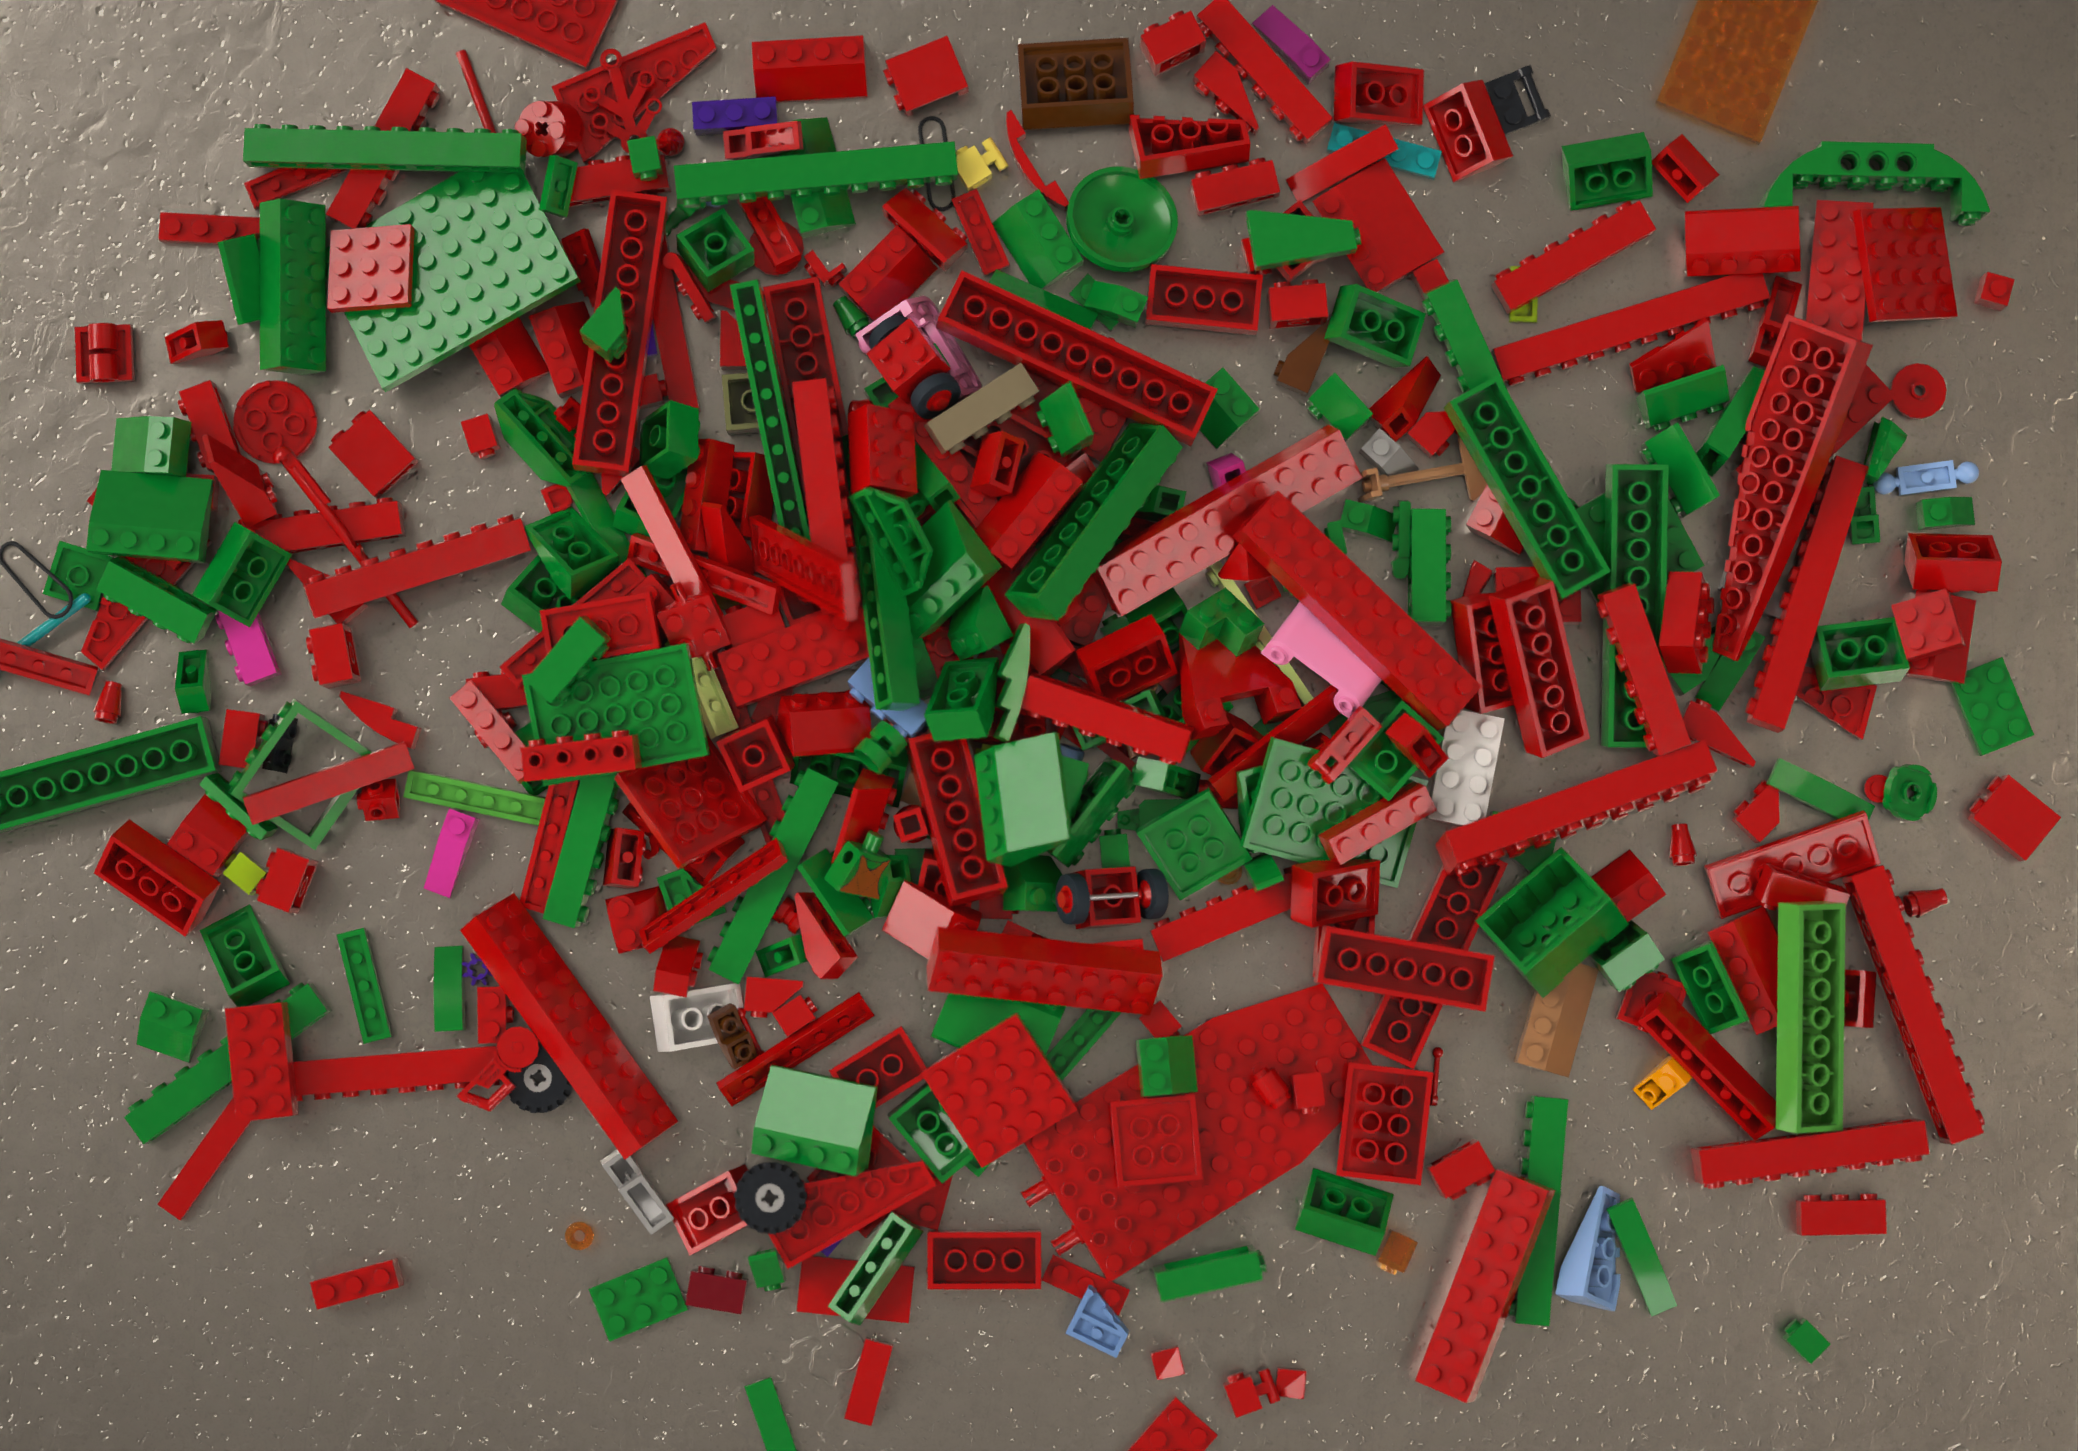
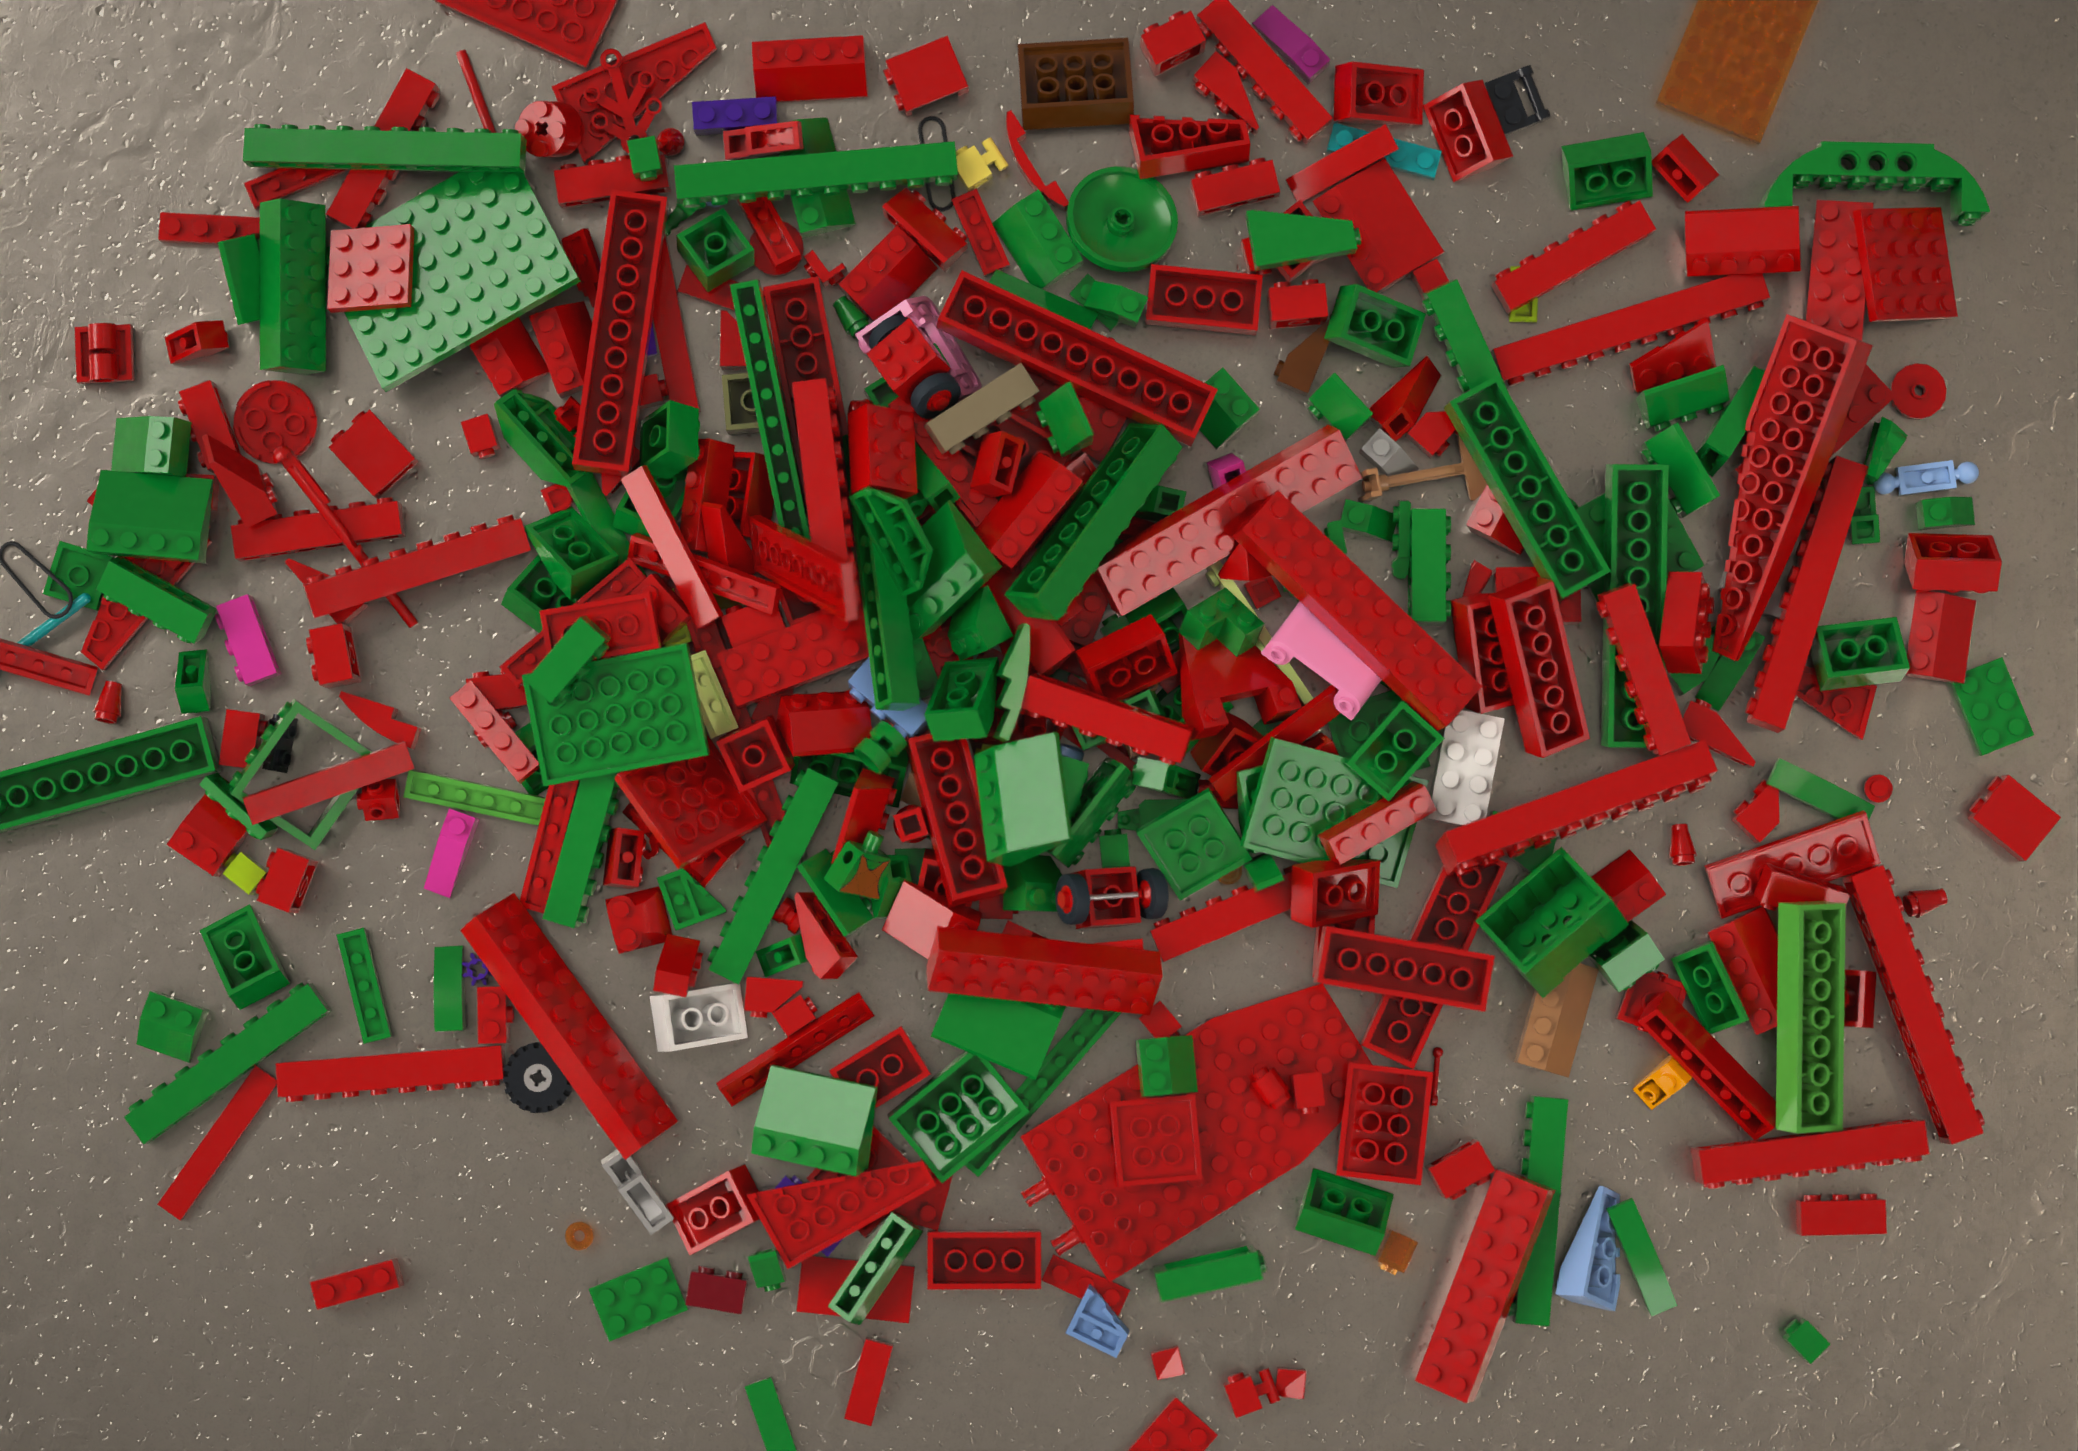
(157, 877): red brick -> none
(242, 574): green slope -> none
(261, 1061): red brick -> none
(515, 1050): red piece -> none
(558, 186): green plate -> none
(580, 757): red brick -> none
(606, 328): green slope -> none
(689, 286): red plate -> none
(694, 622): red plate -> none
(713, 896): red plate -> none
(731, 1036): reddish brown slope -> none
(742, 1014): red hinge -> none
(784, 1193): black wheel -> none
(999, 1090): red plate -> none
(1345, 744): red plate -> none
(1417, 744): red slope -> none
(1782, 301): red slope -> none
(1896, 788): green plate -> none
(1928, 625): red brick -> none
(1994, 291): red brick -> none

